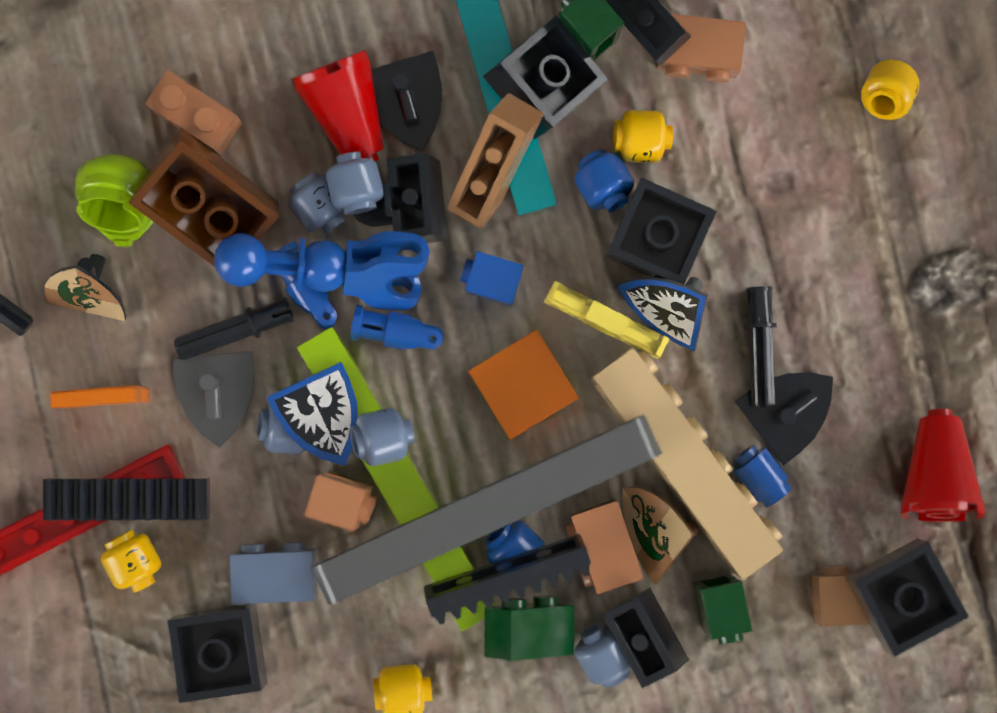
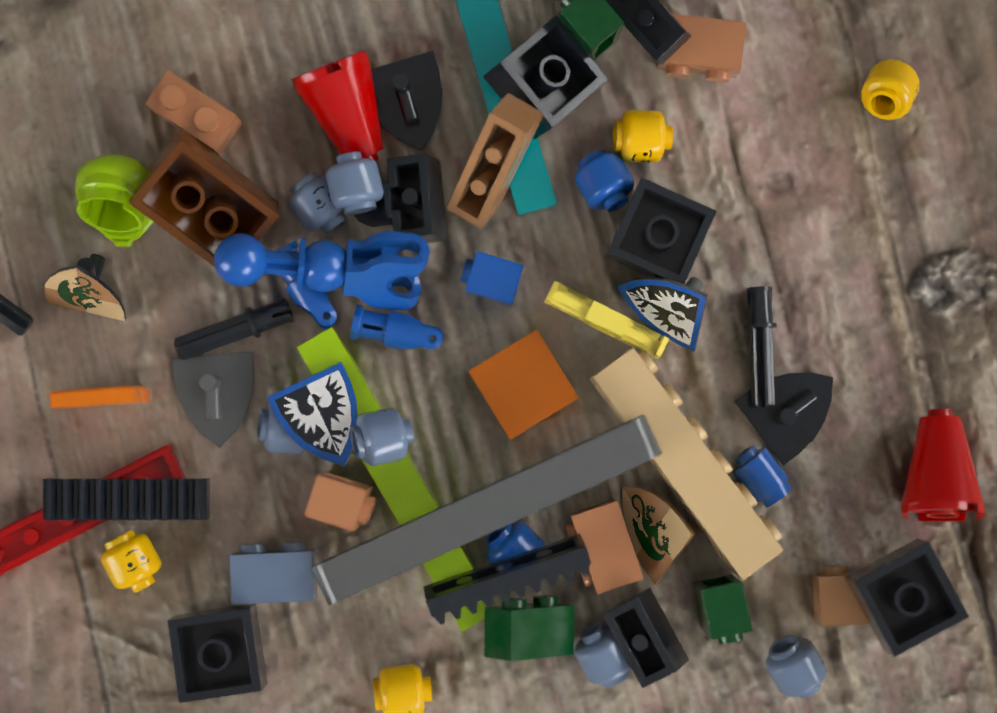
(795, 666): none -> sand blue head

